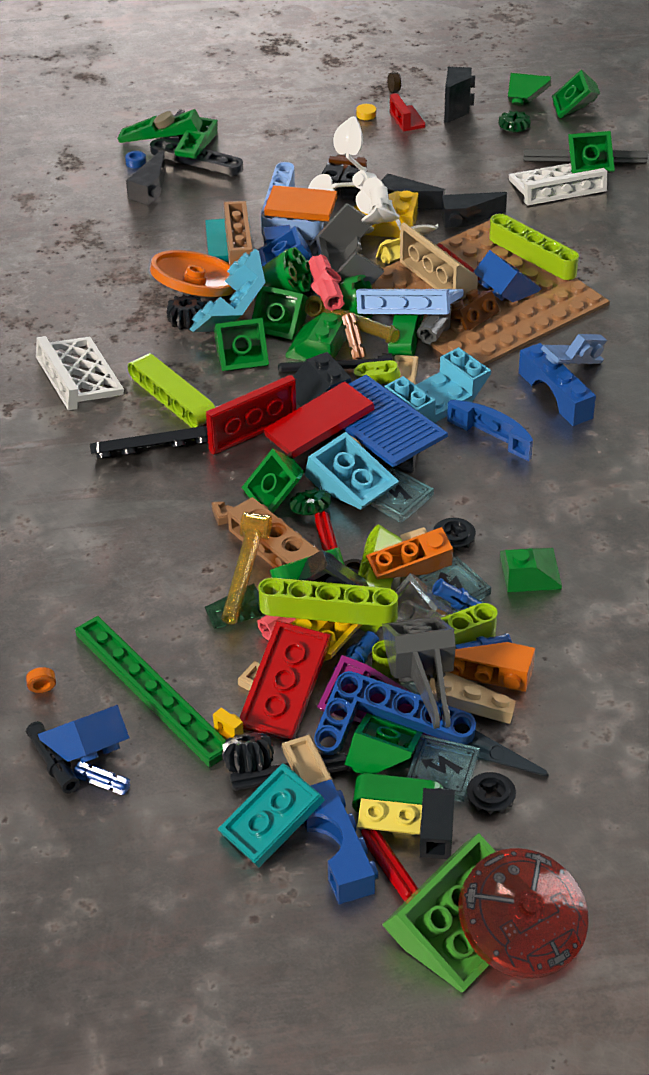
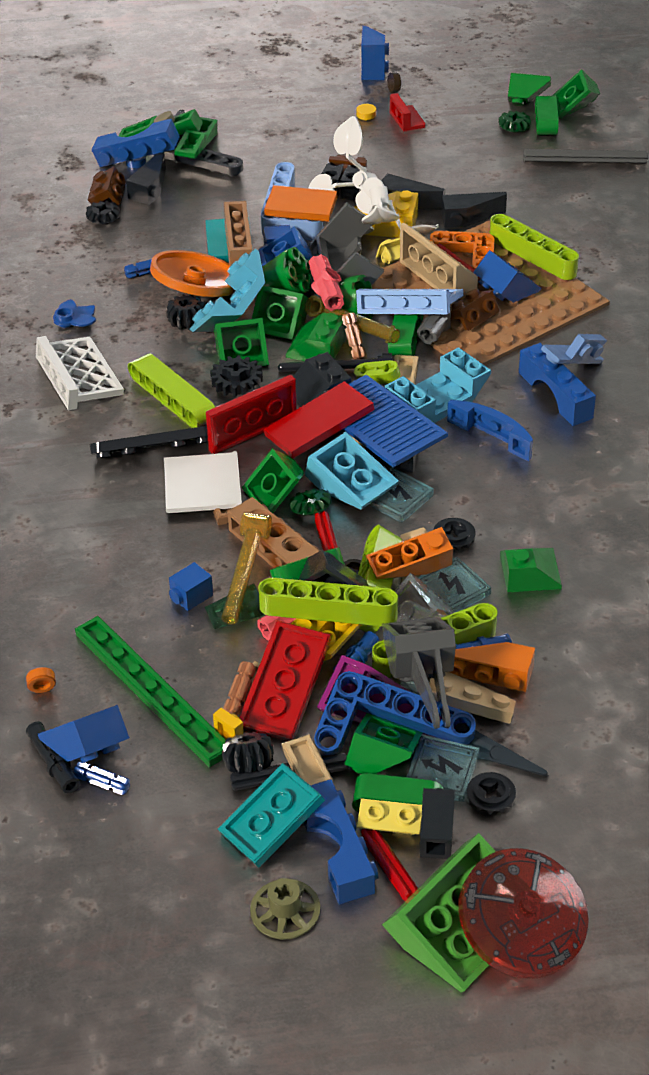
(70, 314): none -> blue plate
(107, 185): none -> reddish brown bracket
(108, 214): none -> black gear
(140, 268): none -> blue axle
(157, 138): none -> blue arch
(190, 586): none -> blue brick
(202, 482): none -> white piece
(236, 376): none -> black gear
(239, 688): none -> nougat axle
(285, 903): none -> olive wheel
(373, 55): none -> blue slope
(456, 597): blue pin -> none
(458, 92): black slope -> none
(471, 243): none -> orange beam
(546, 115): none -> green beam
(557, 183): white fence -> none
(591, 151): green slope -> none

